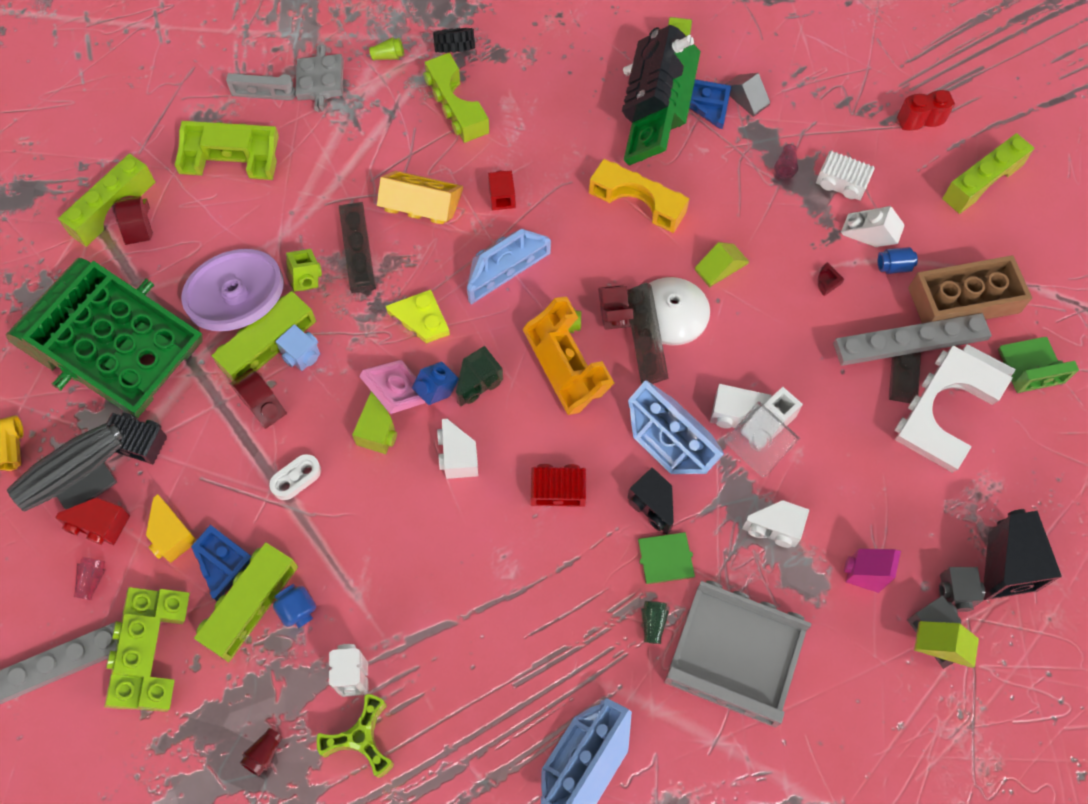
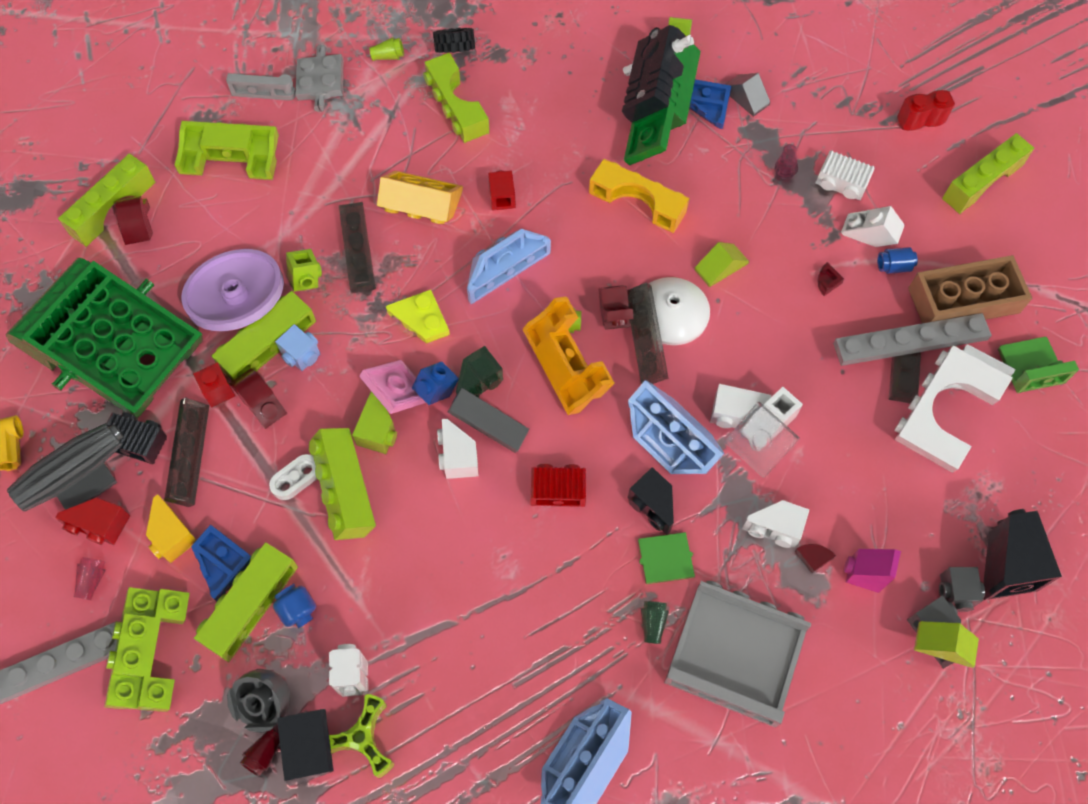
(187, 453): none -> clear smoke plate
(214, 385): none -> red brick
(259, 699): none -> dark grey cylinder
(305, 746): none -> black slope
(341, 484): none -> lime brick
(488, 420): none -> dark grey tile
(814, 556): none -> dark red tile

